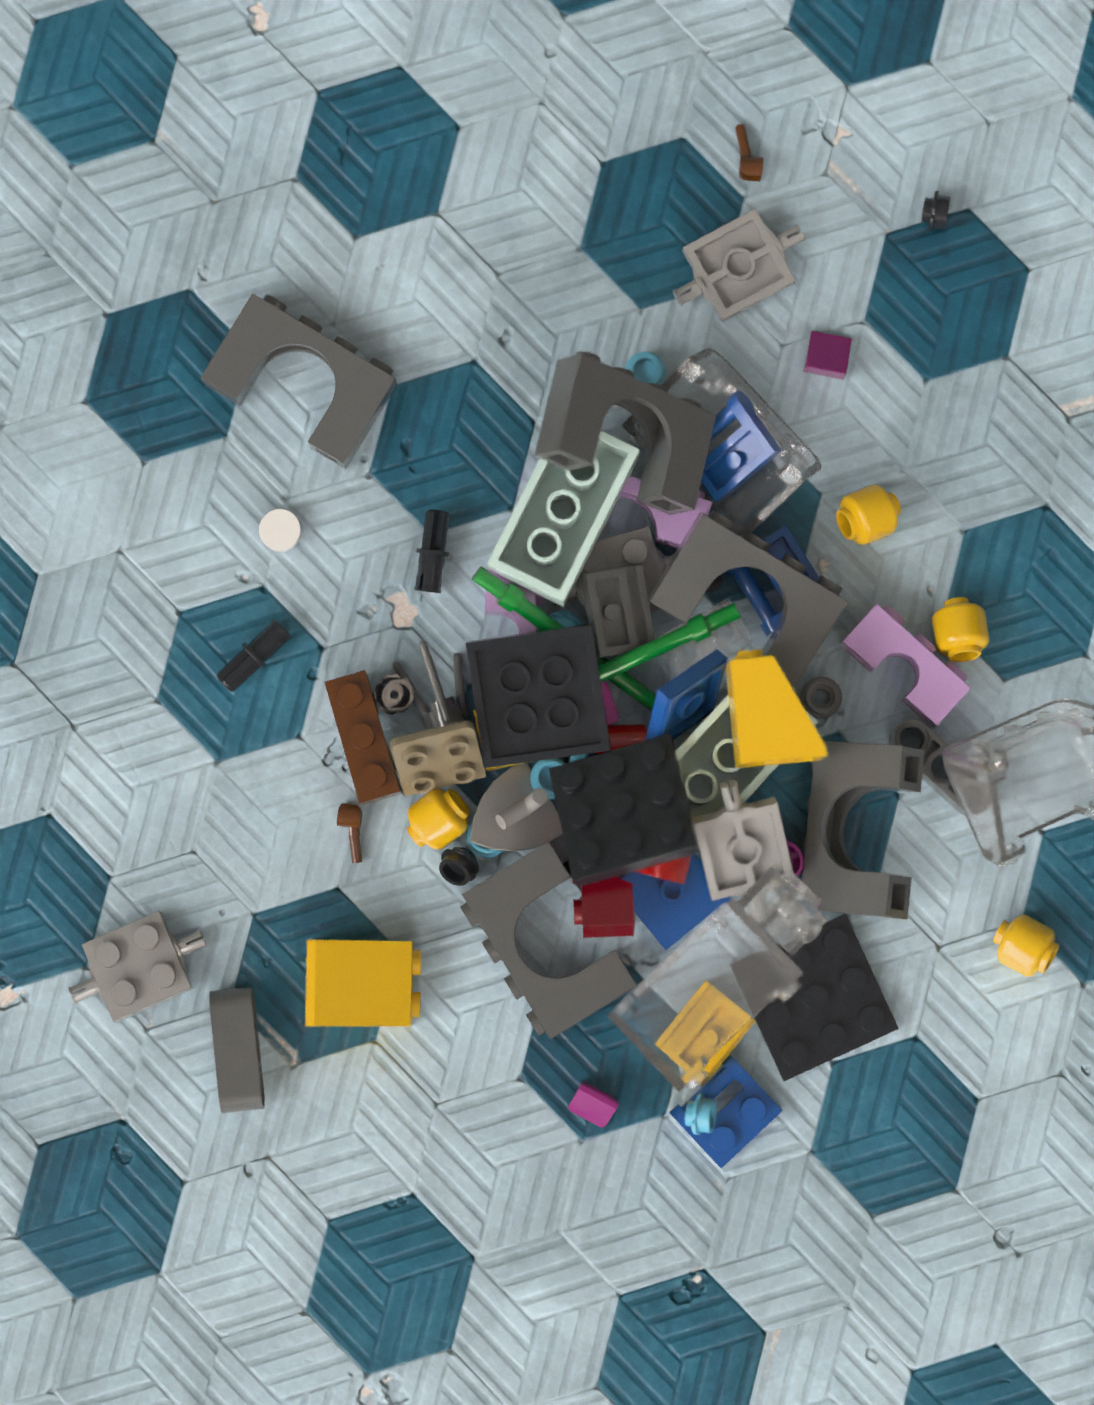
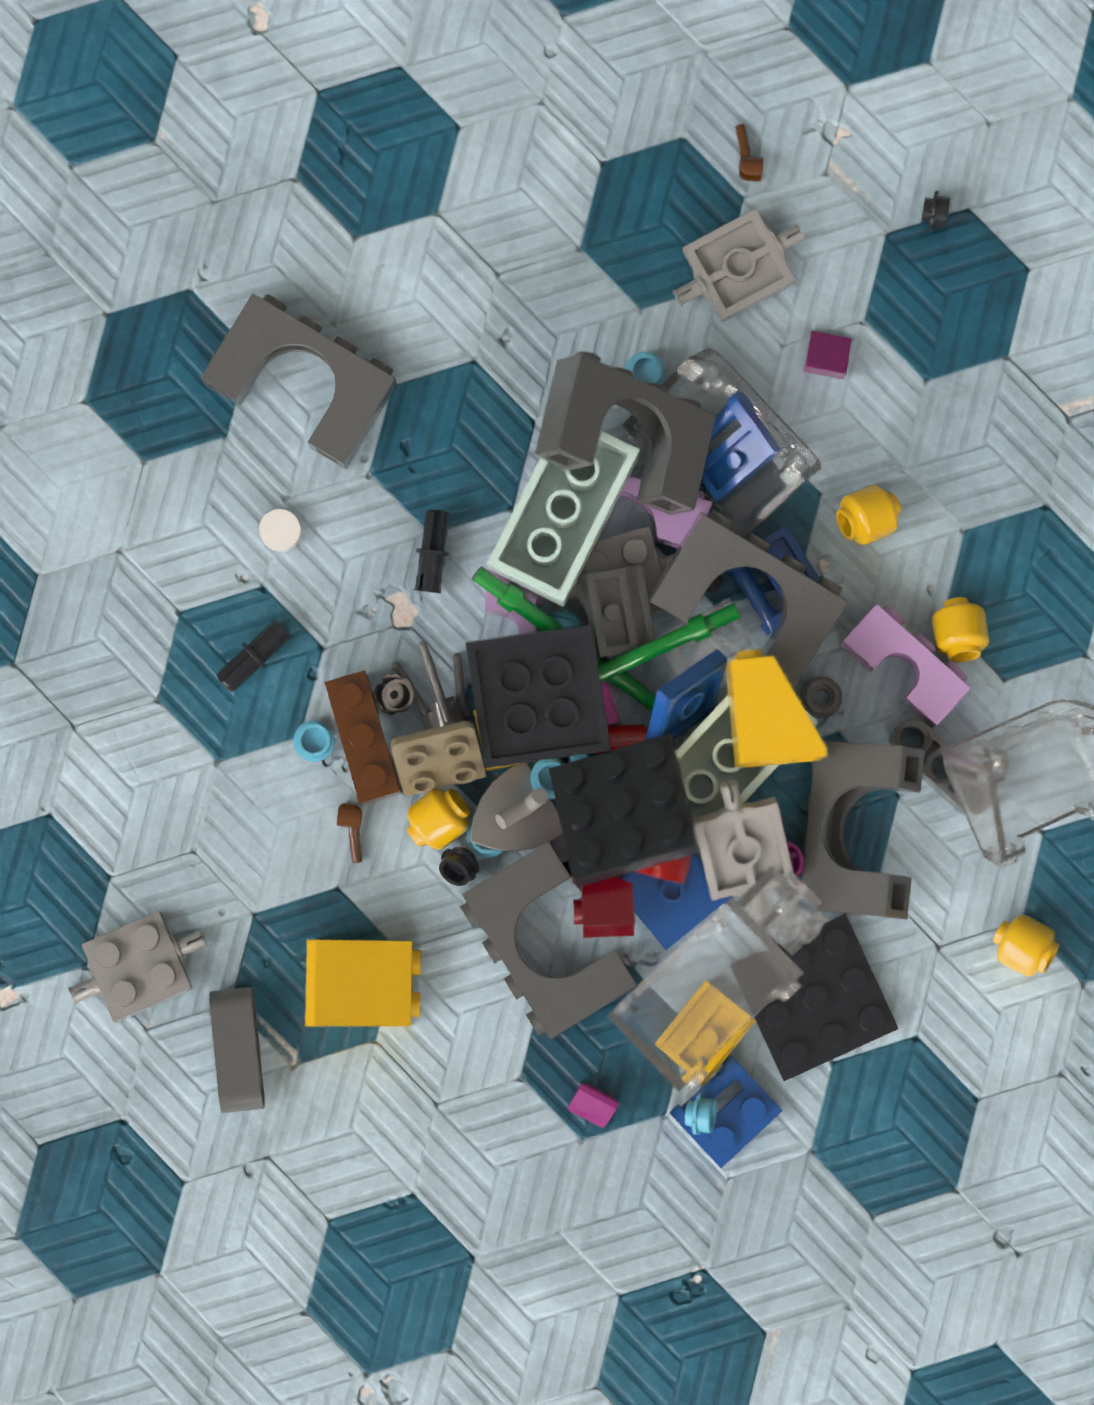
(314, 741): none -> medium azure plate

